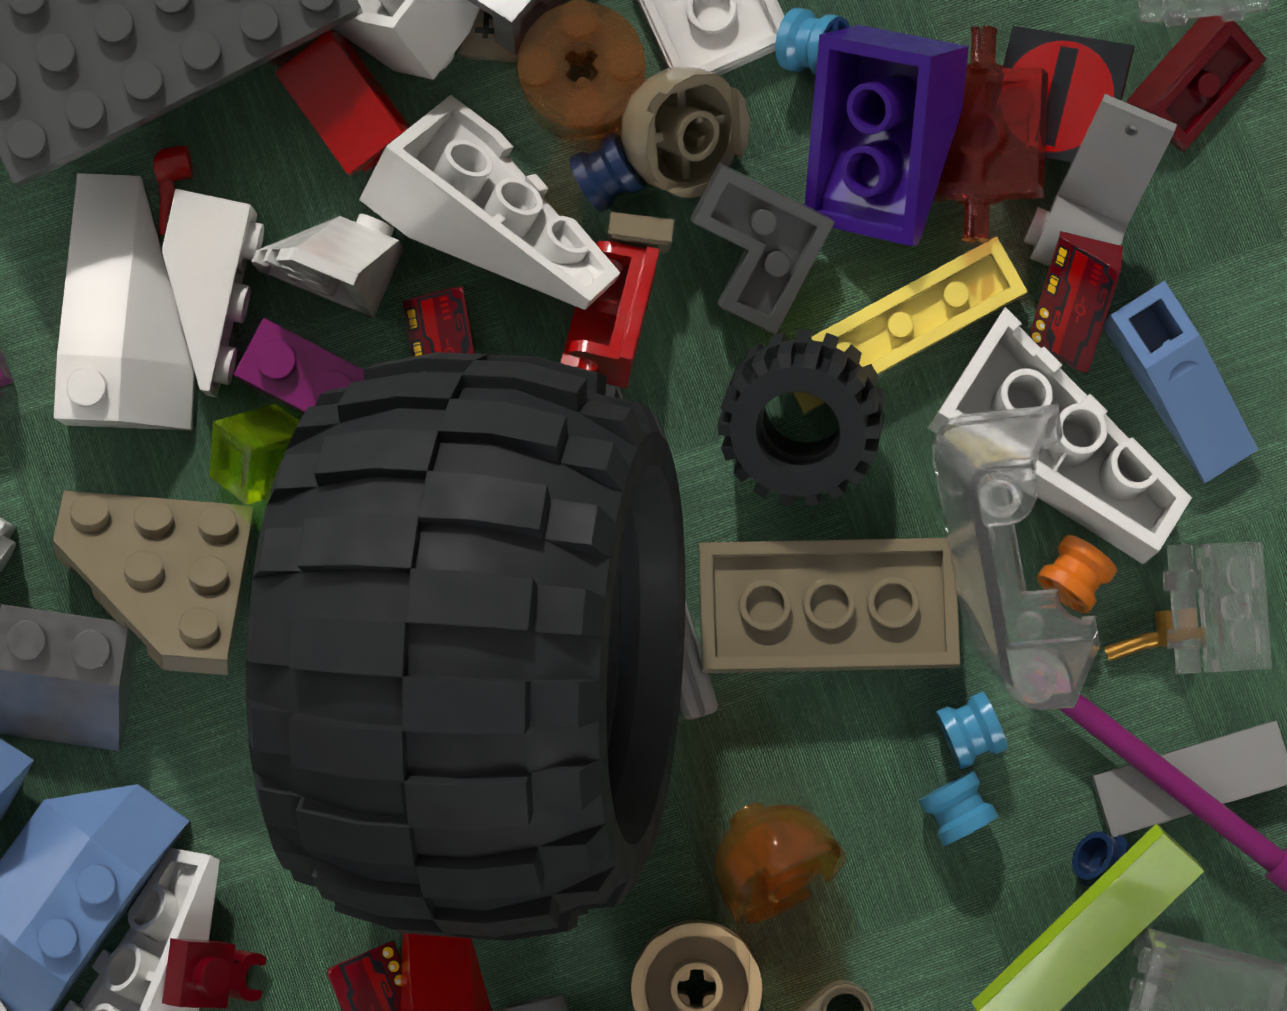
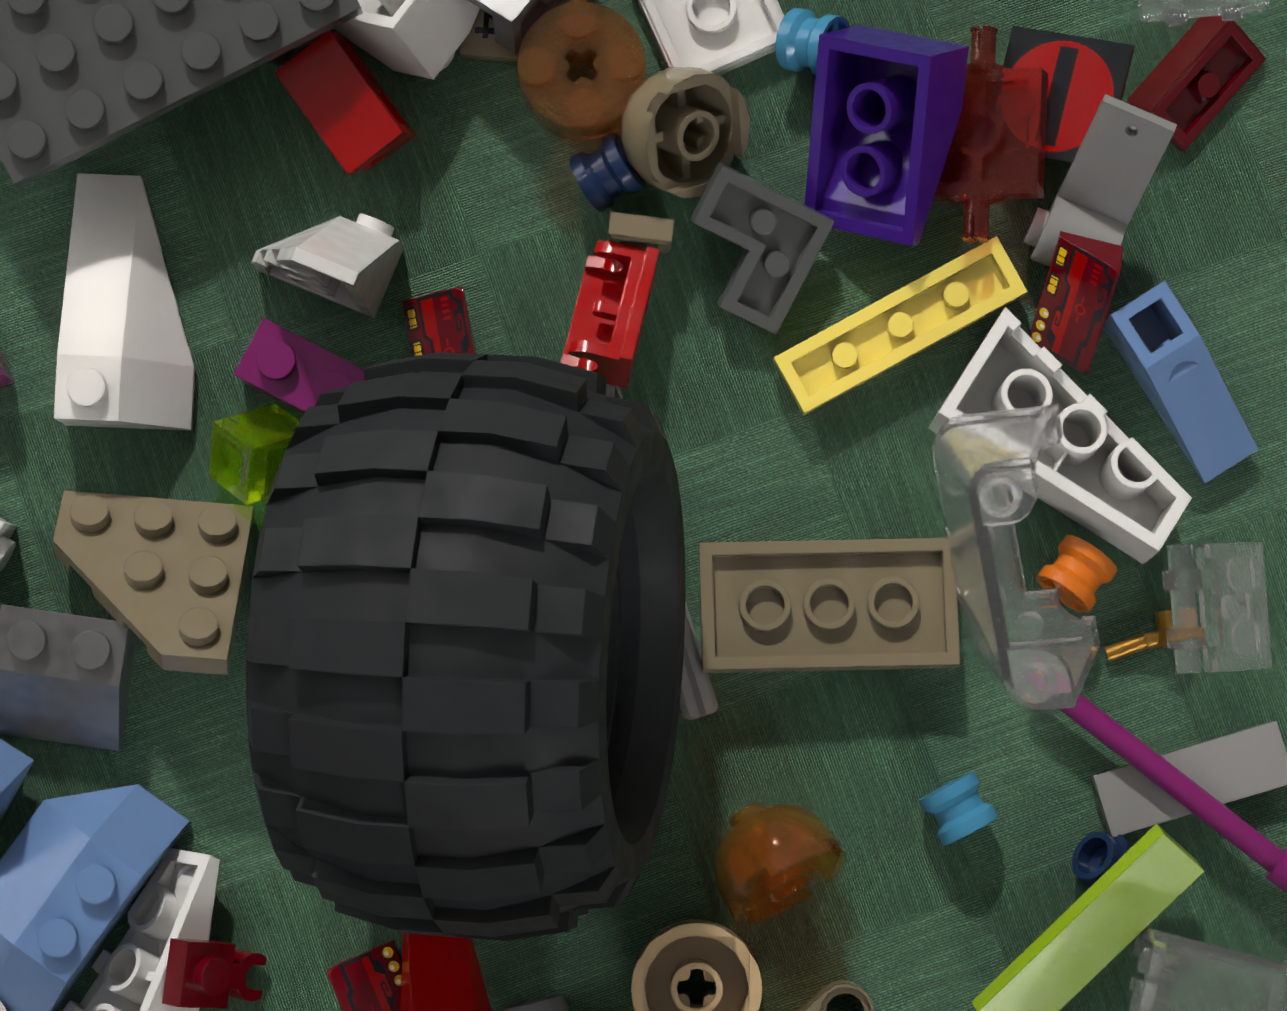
(170, 166): red hand -> none
(206, 264): white slope -> none
(464, 195): white wedge -> none
(791, 465): black tyre -> none
(971, 730): dark azure wheel -> none

